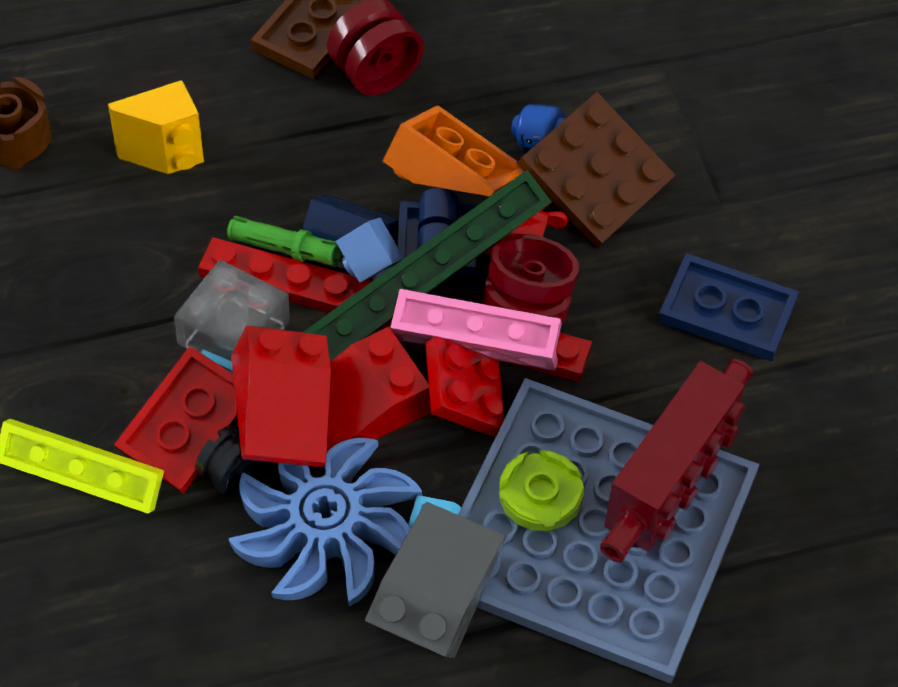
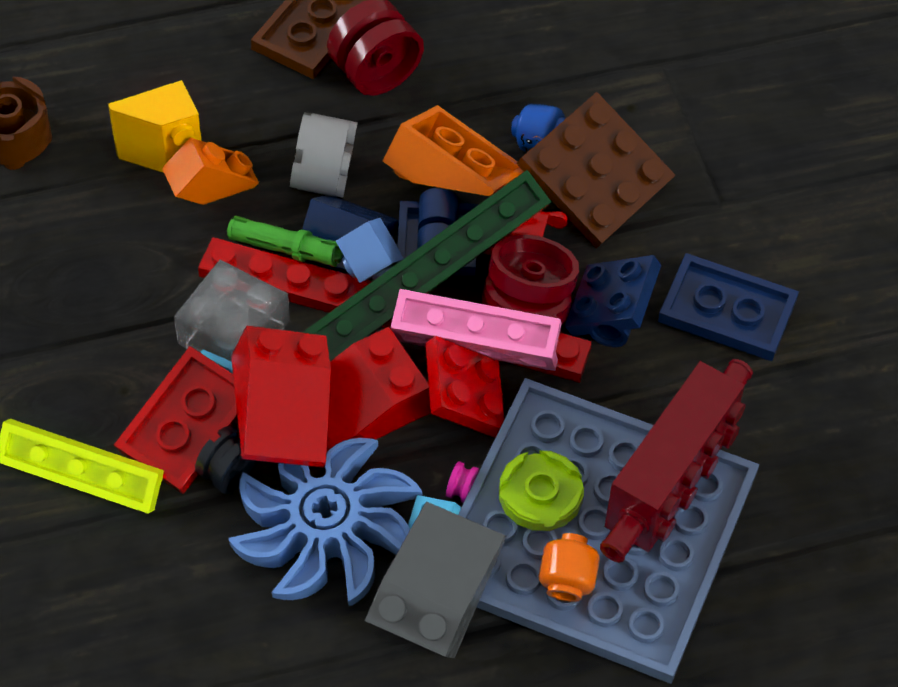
(208, 172): none -> orange slope
(323, 154): none -> light grey brick
(461, 481): none -> dark pink bush
(569, 567): none -> orange head
(613, 299): none -> dark blue plate

